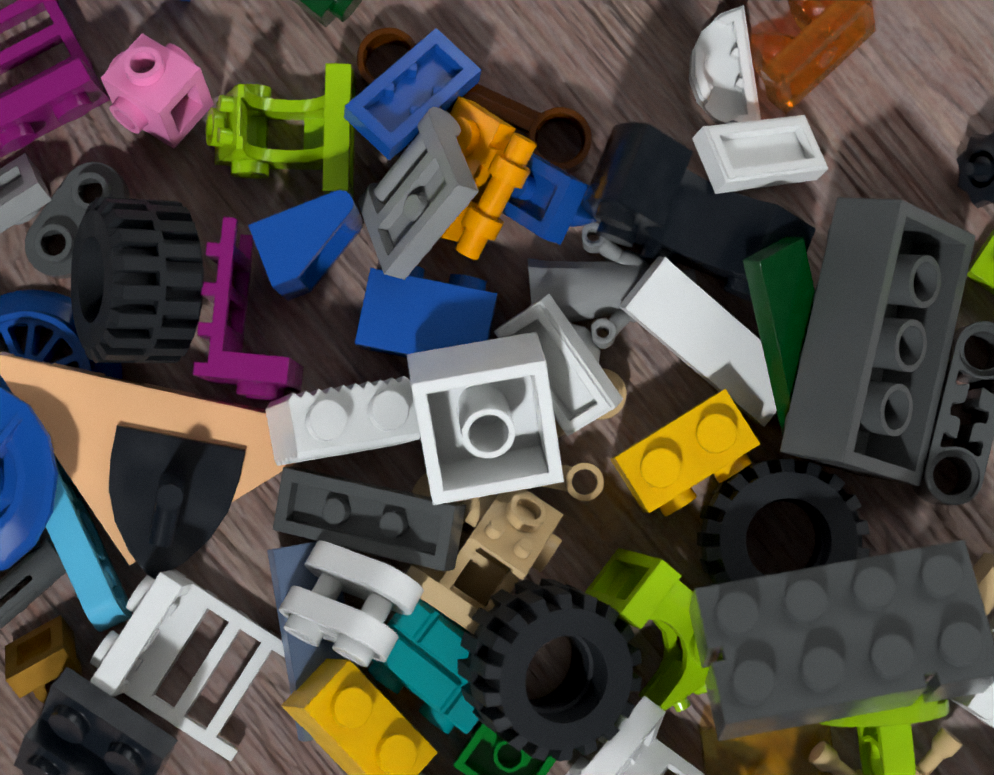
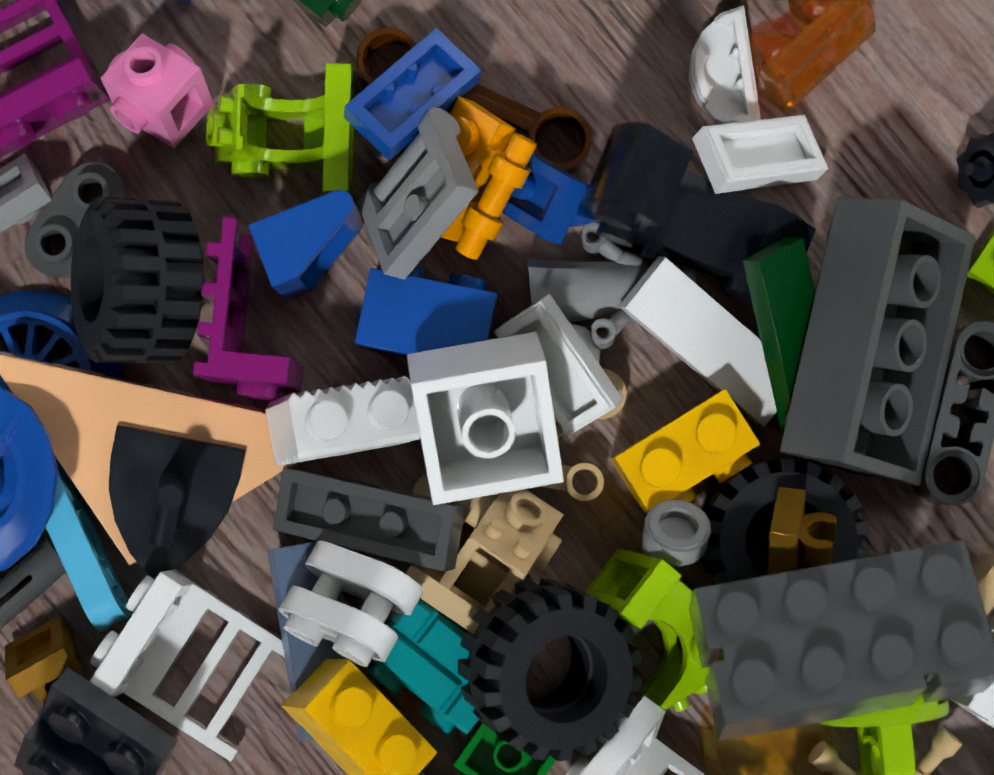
(676, 532): none -> light grey tile
(798, 535): none -> pearl gold tile

